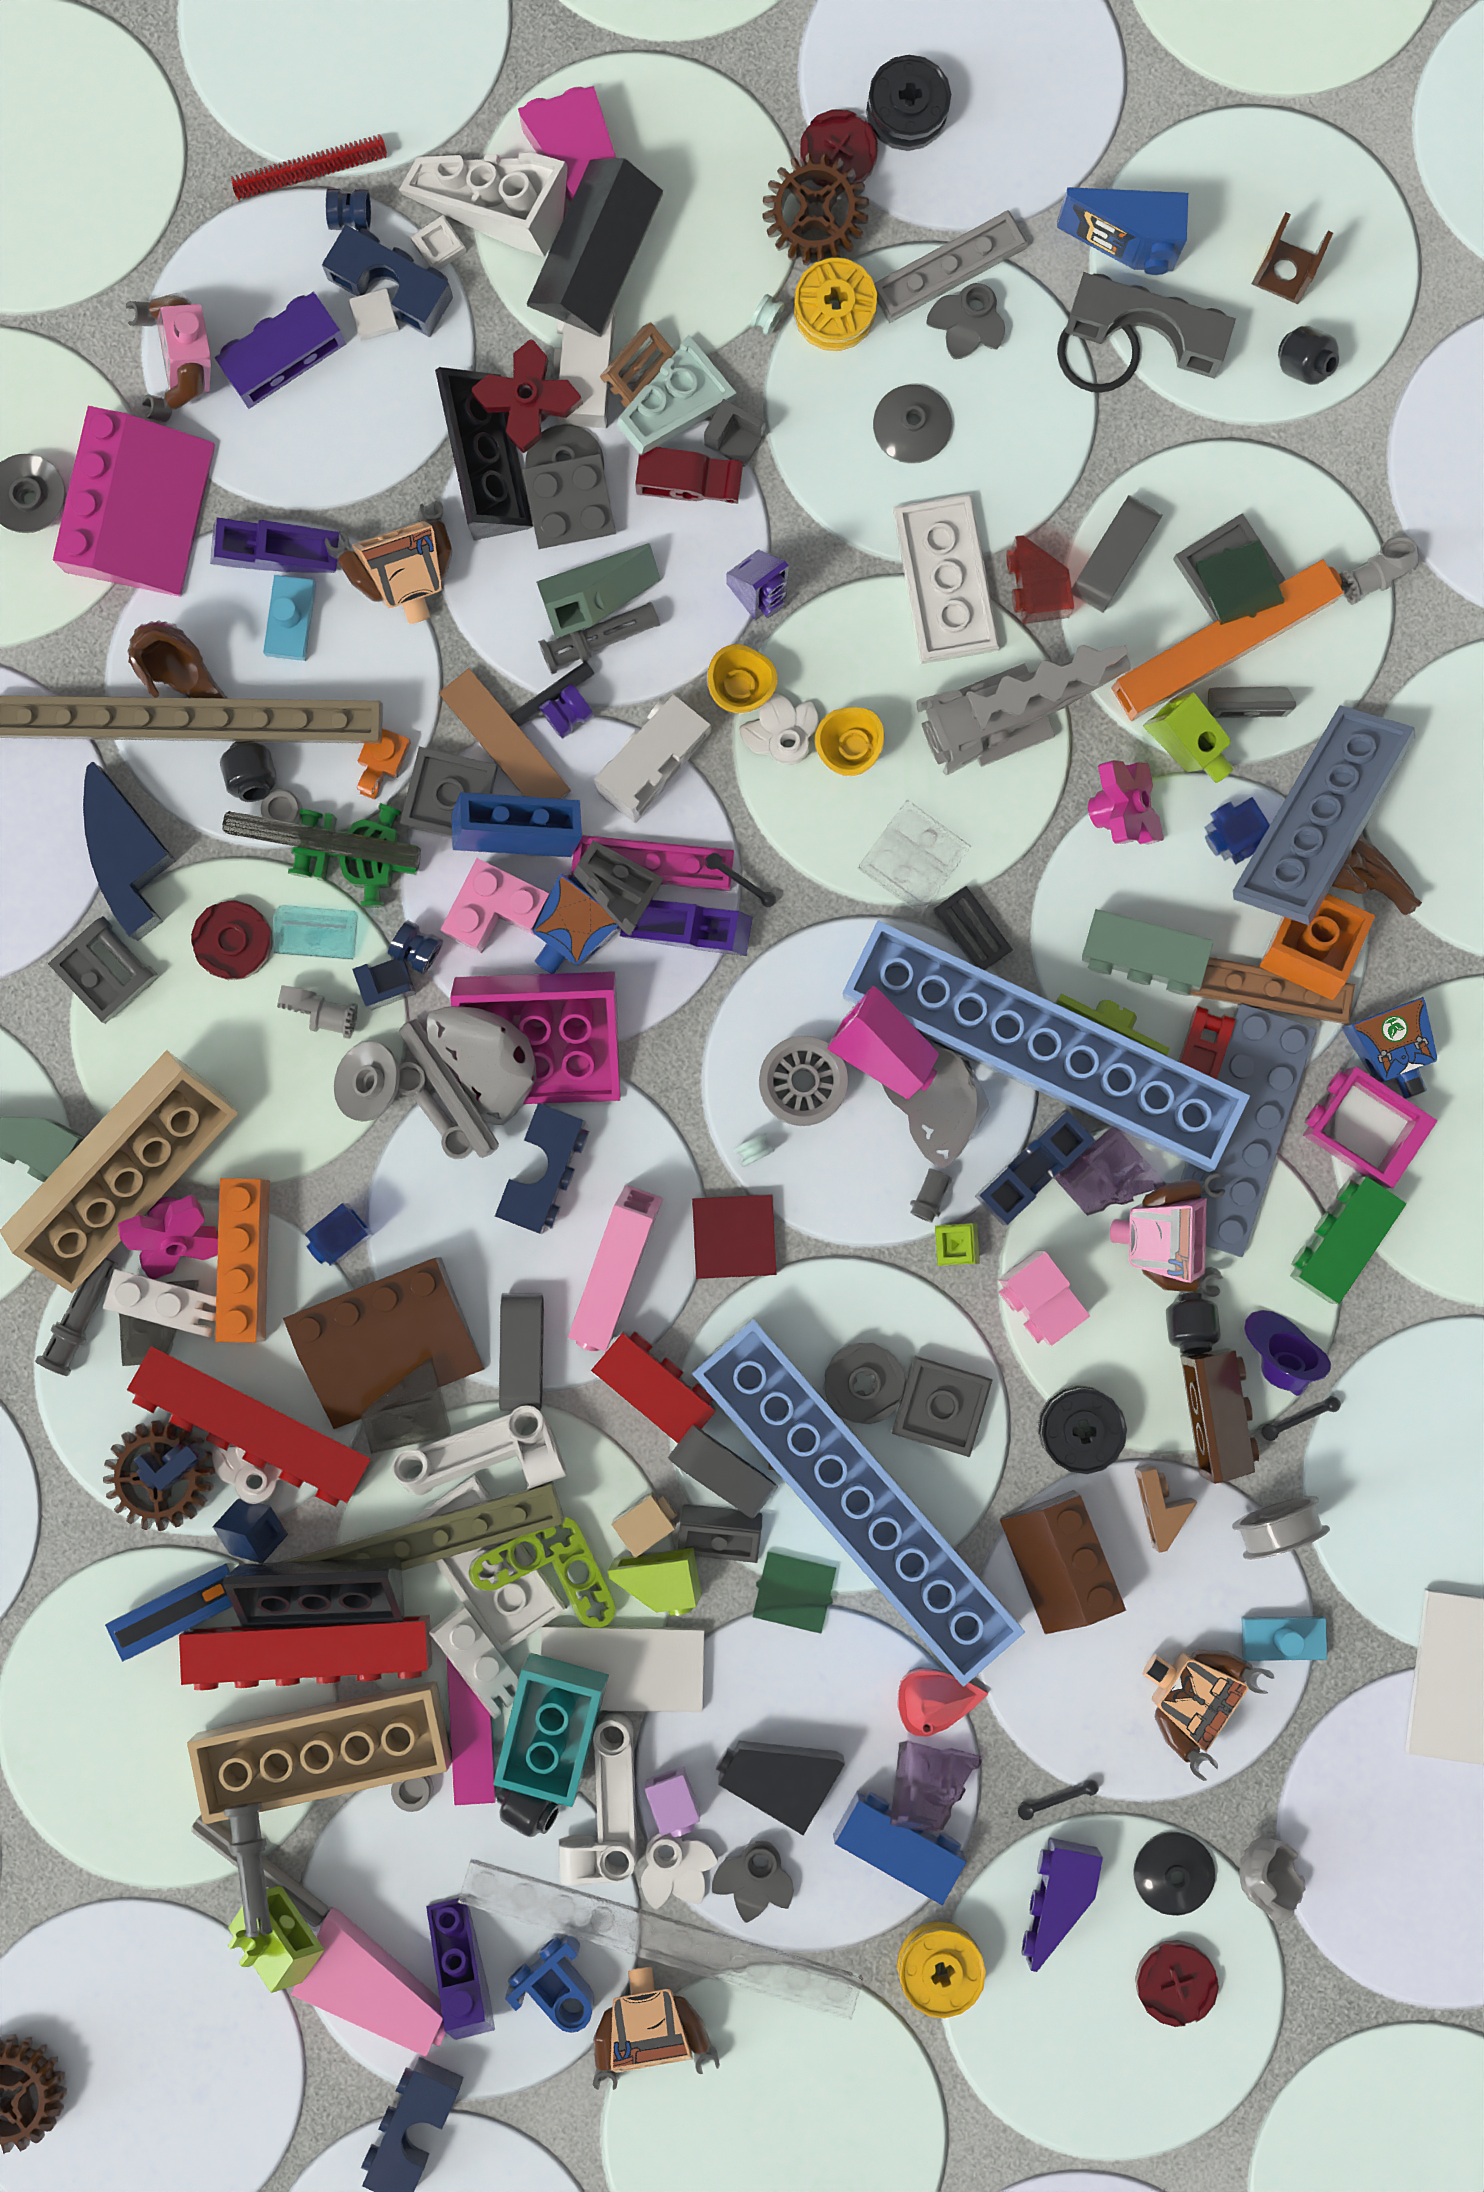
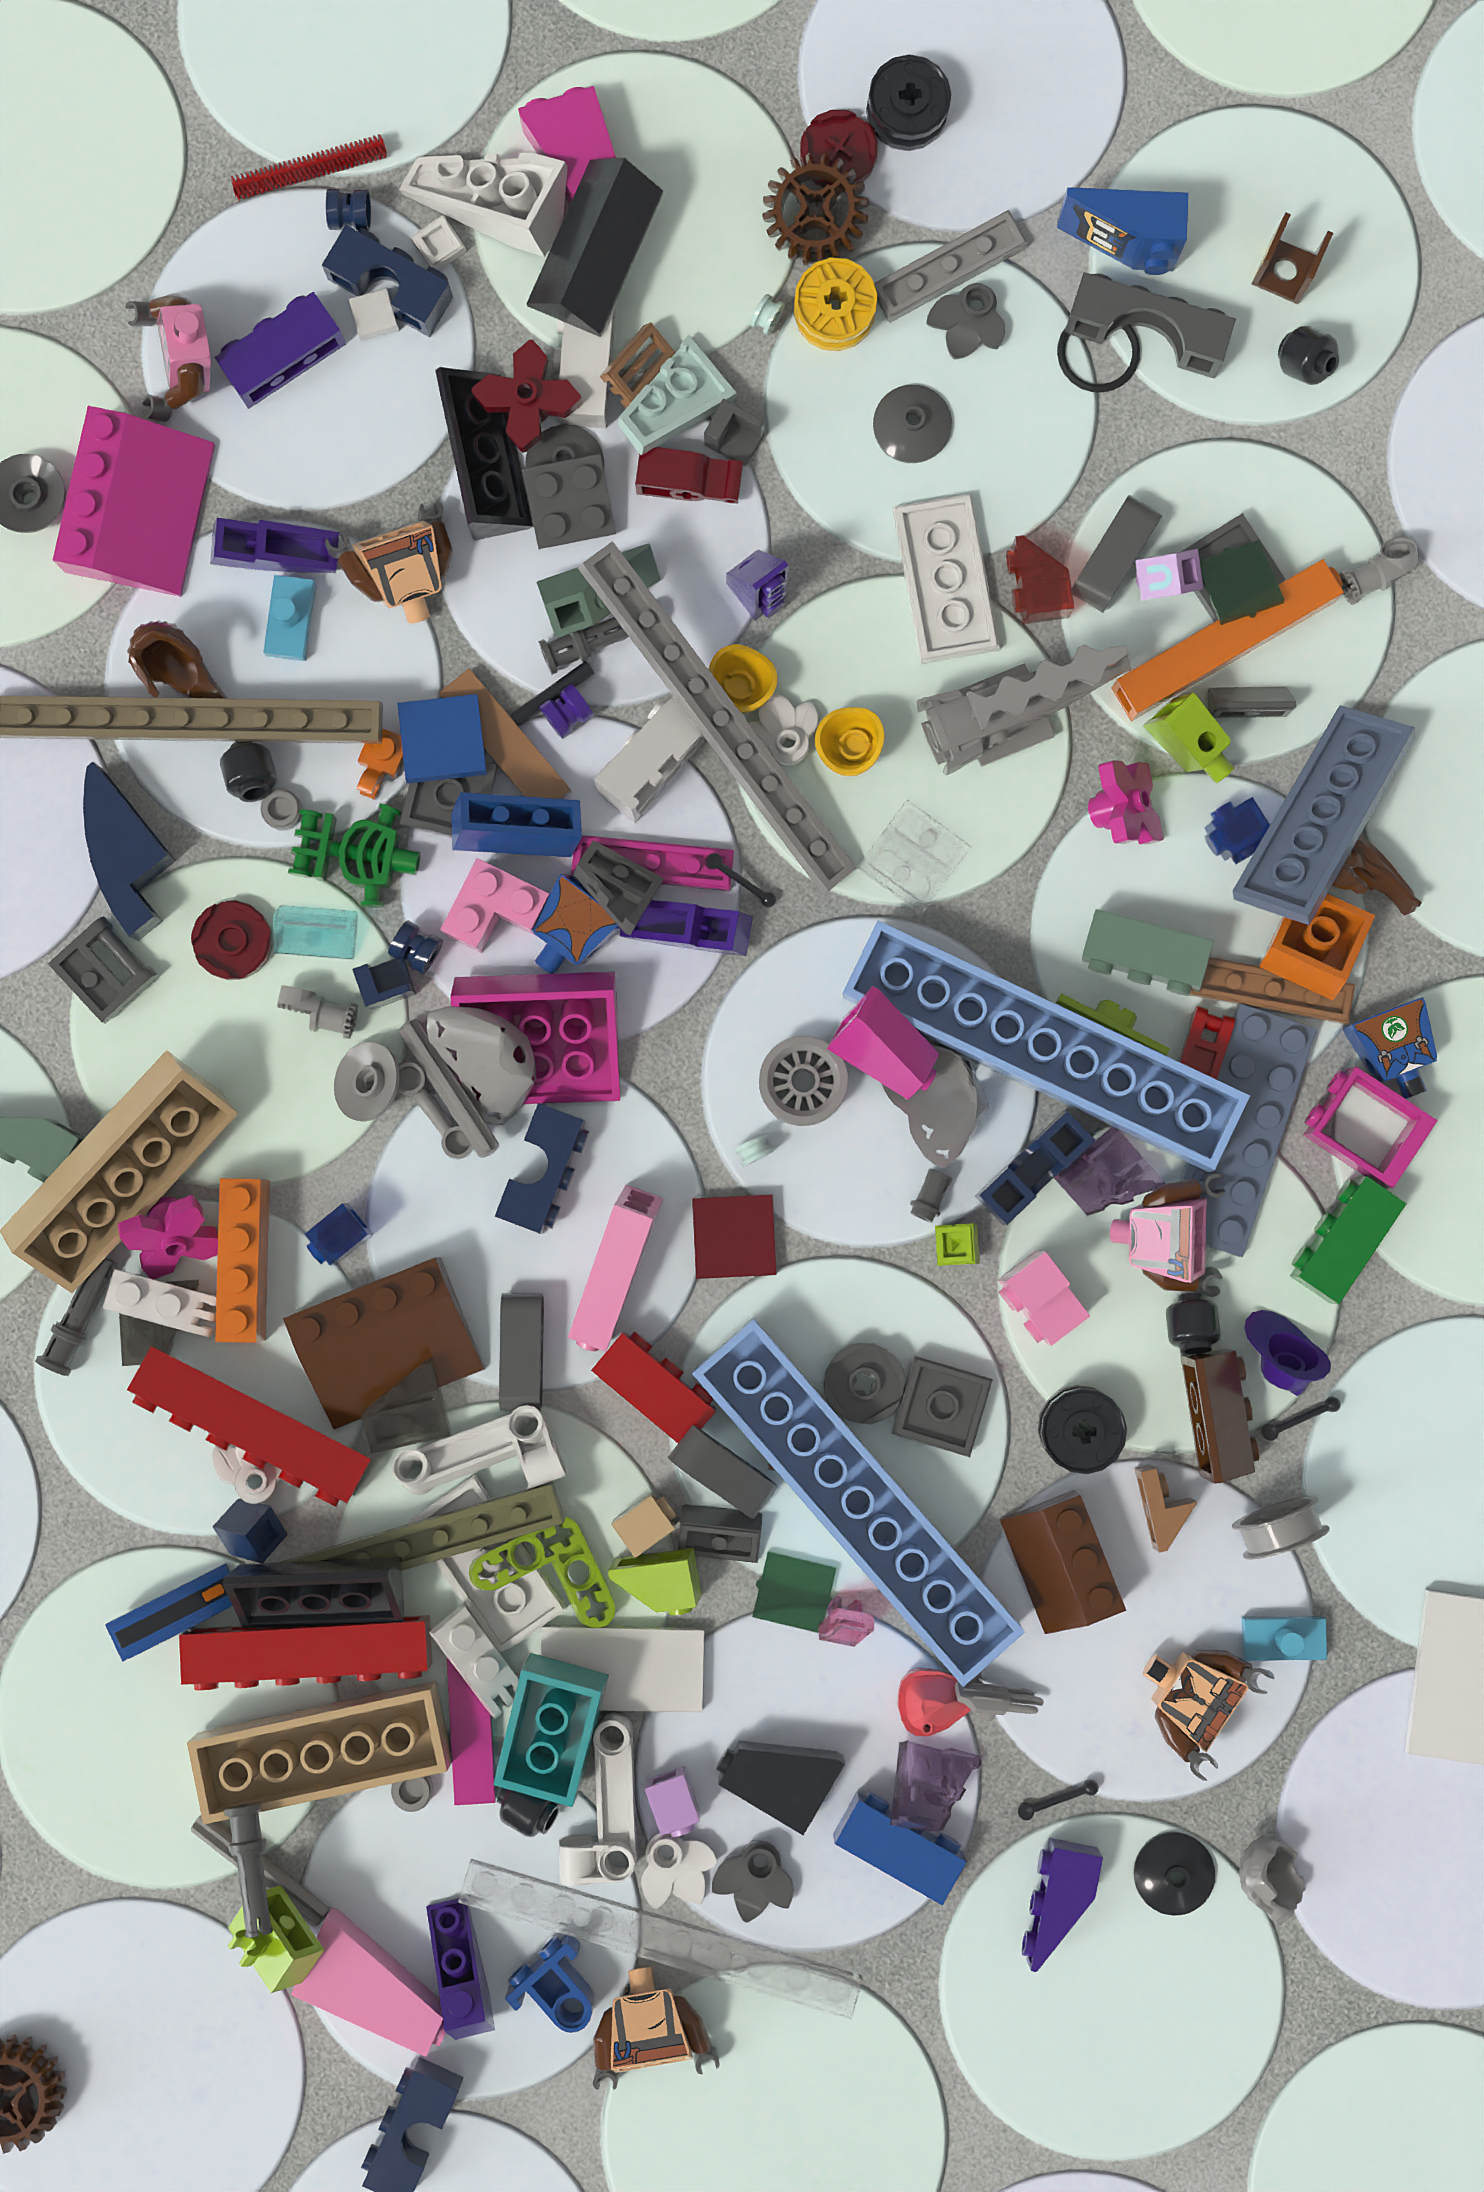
(124, 1478): reddish brown gear -> none
(177, 1464): dark blue bracket -> none
(321, 839): clear smoke axle -> none
(441, 738): none -> blue tile
(716, 717): none -> light grey plate
(845, 1626): none -> clear pink tile
(944, 1994): yellow wheel -> none
(952, 902): black tile -> none
(995, 1699): none -> light grey piece
(1169, 574): none -> lavender brick
(1176, 1983): dark red tile -> none

